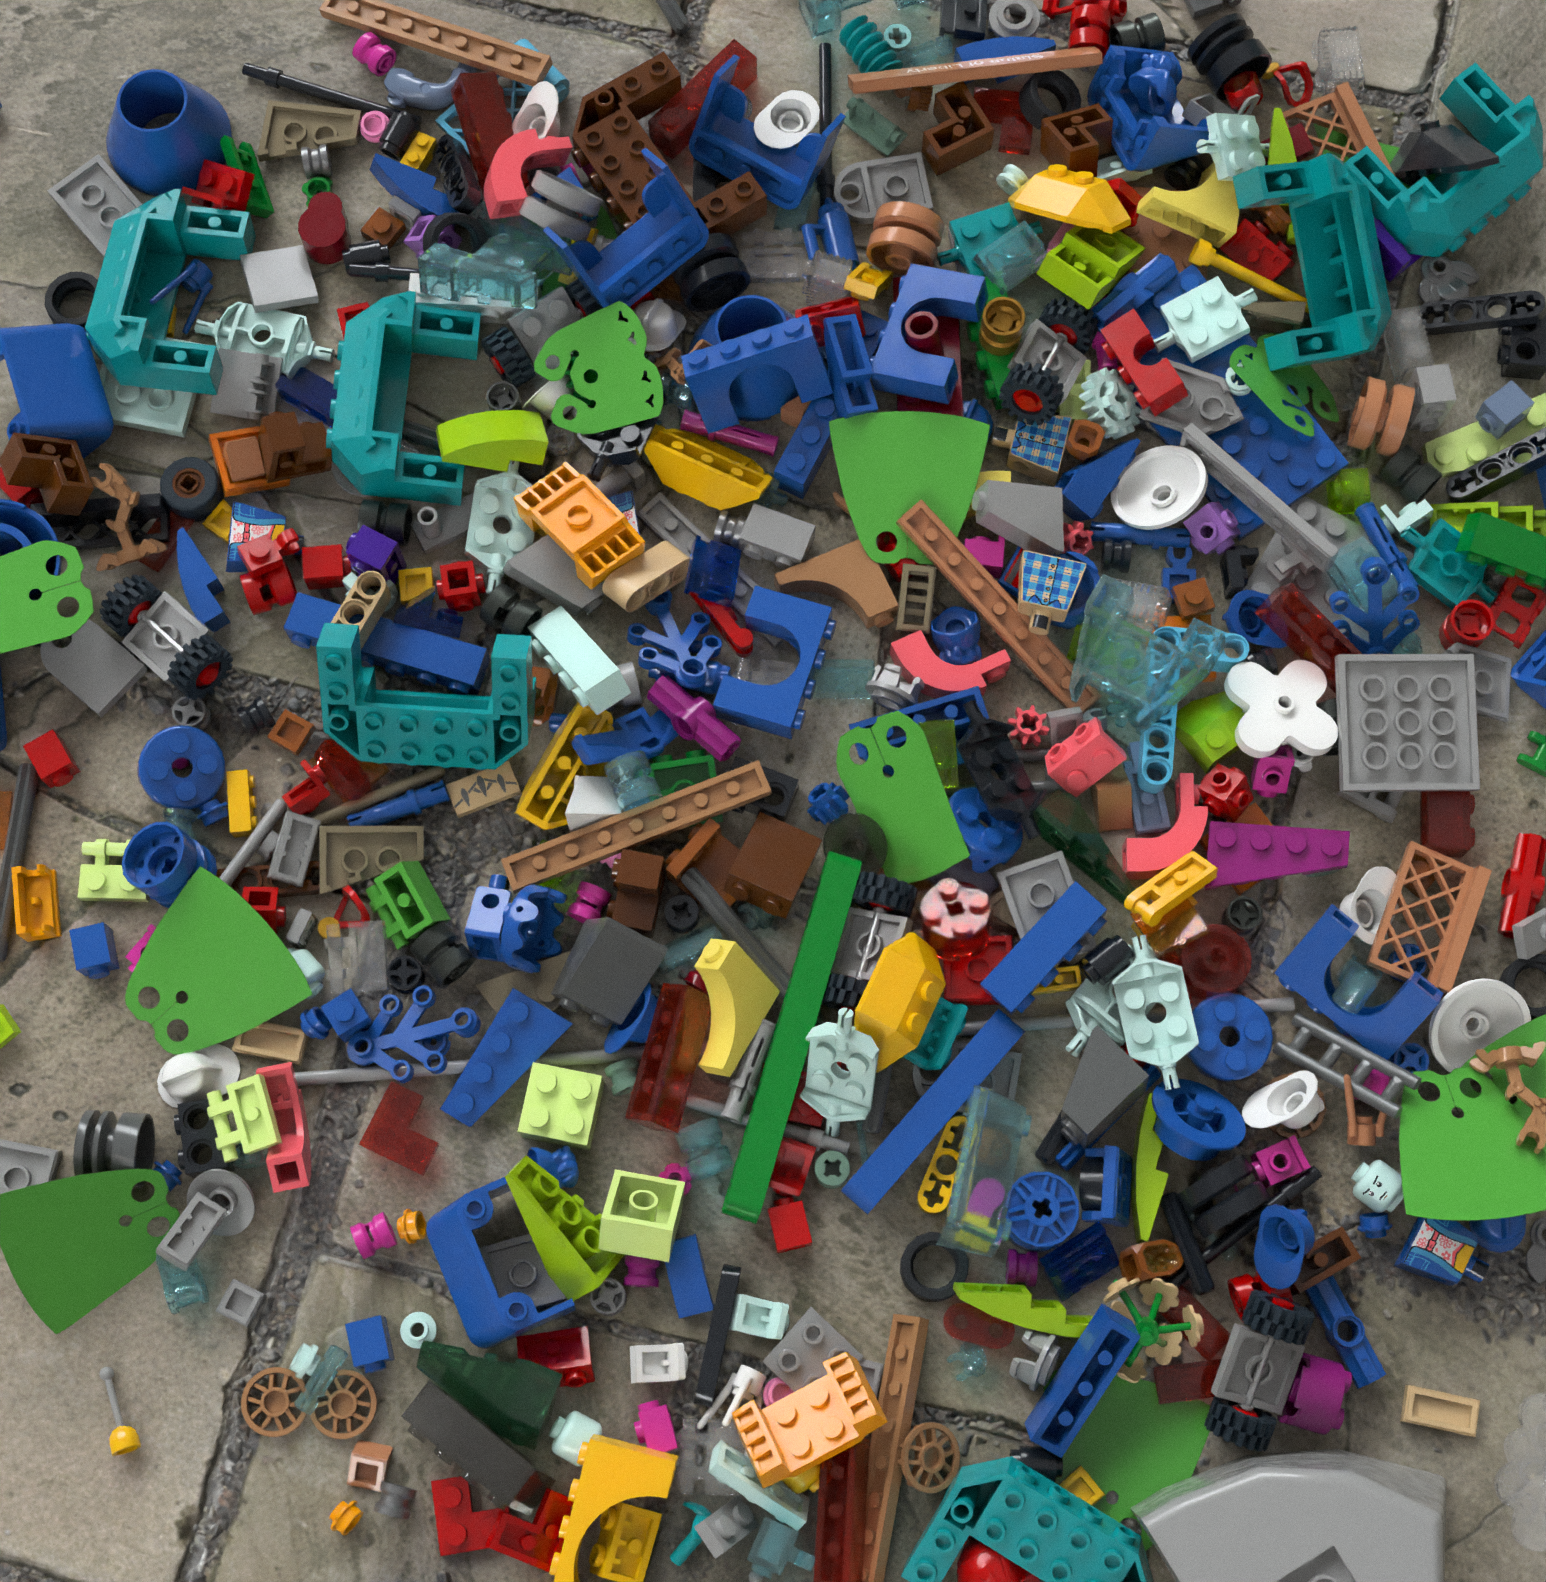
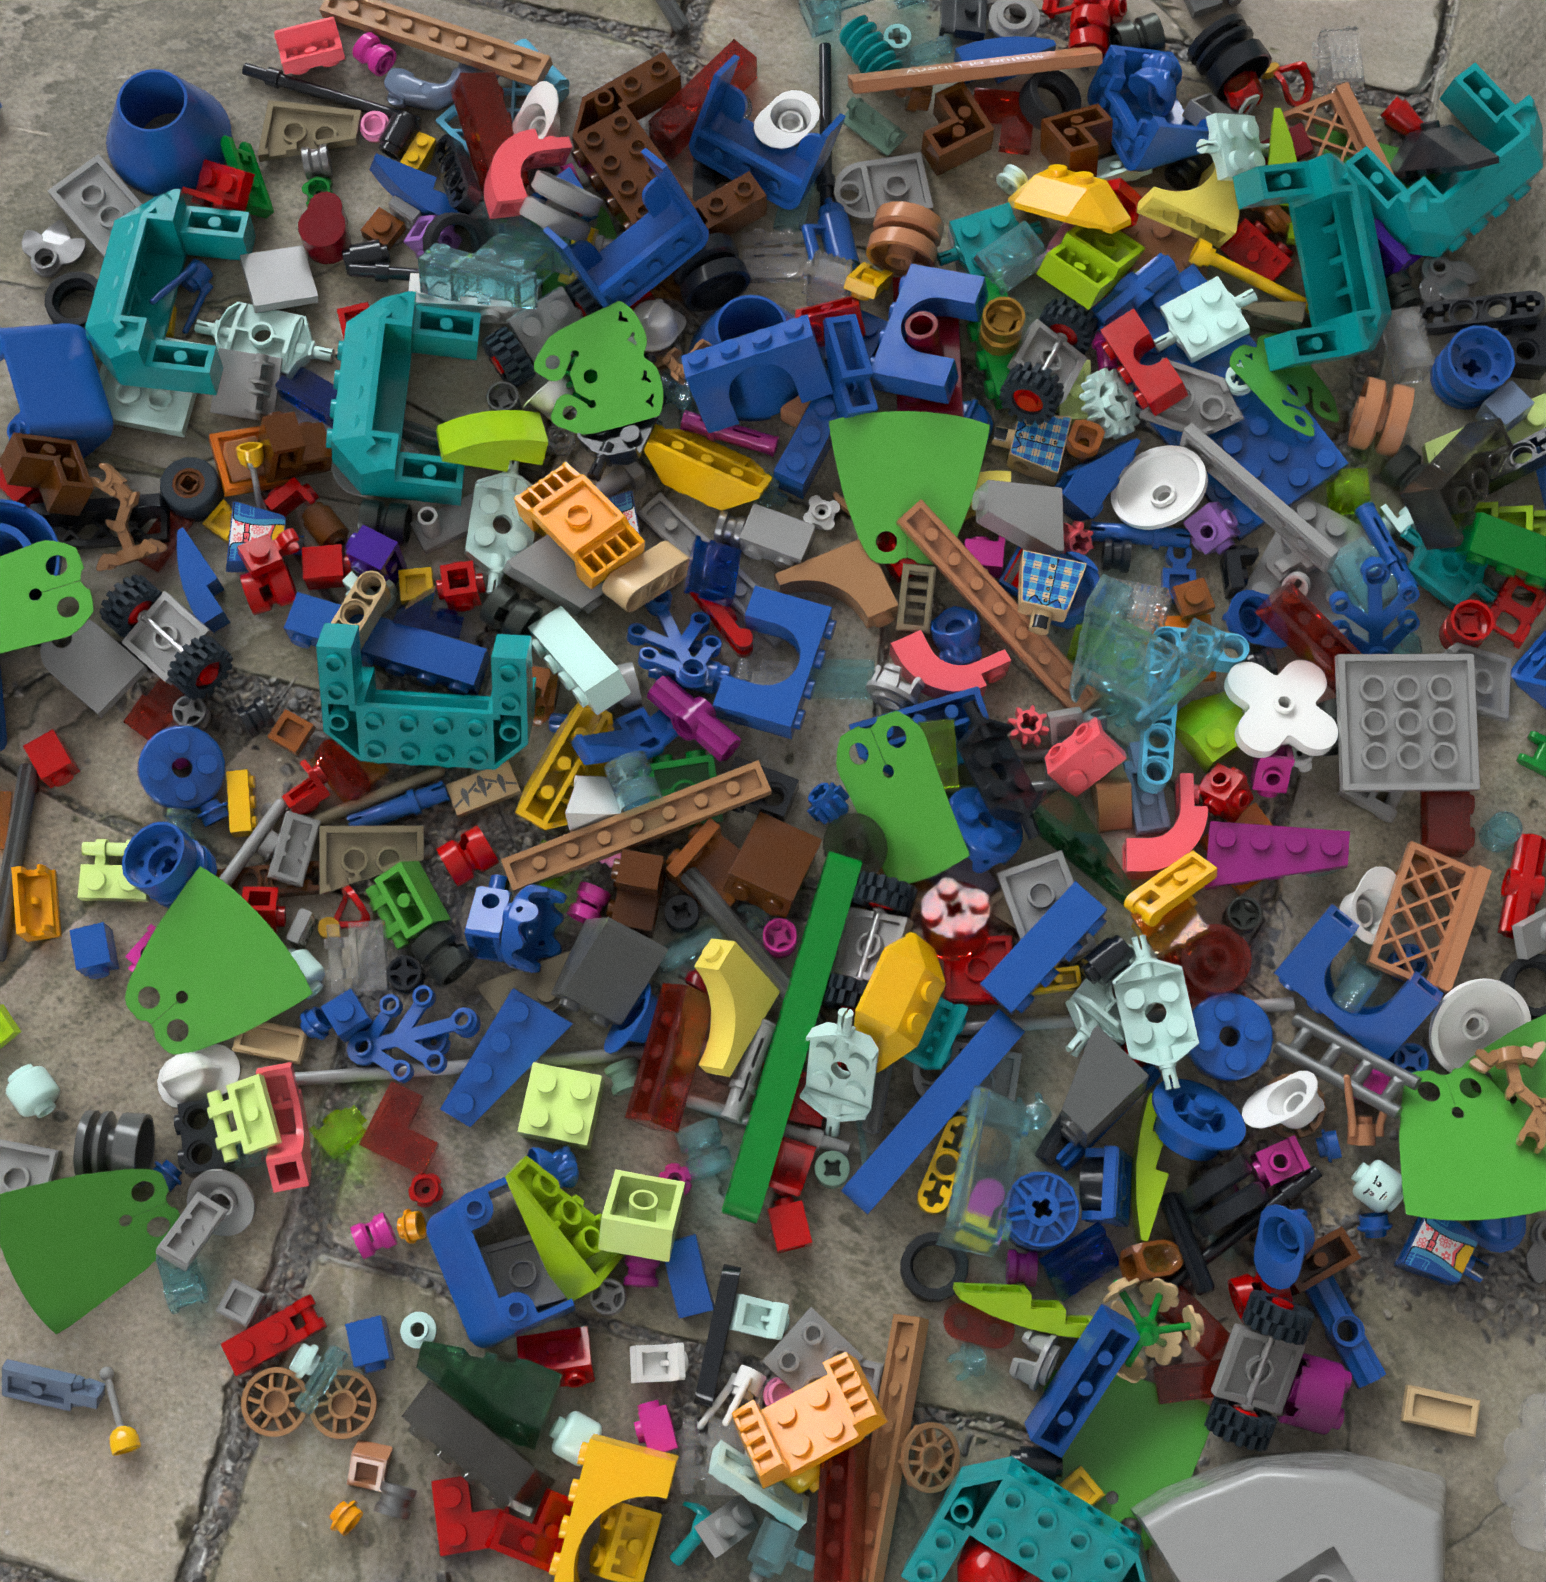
(32, 1091): none -> light aqua head
(49, 1386): none -> sand blue hinge
(52, 246): none -> flat silver plate
(154, 711): none -> clear red slope
(252, 456): none -> yellow hinge
(272, 1336): none -> red plate
(290, 496): none -> red bracket
(309, 46): none -> coral bracket
(324, 525): none -> reddish brown brick
(340, 1131): none -> clear neon green brick
(425, 1199): none -> red plate
(467, 855): none -> red wheel
(781, 932): none -> dark pink wheel
(824, 521): none -> white plate
(1039, 1111): none -> clear light blue plate
(1292, 577): none -> white hinge
(1328, 1145): none -> blue plate
(1401, 117): none -> red cone
(1401, 292): none -> pearl dark grey wheel
(1432, 397): light grey brick -> none
(1455, 481): none -> clear smoke wedge
(1472, 367): none -> blue wheel
(1507, 828): none -> clear light blue wheel

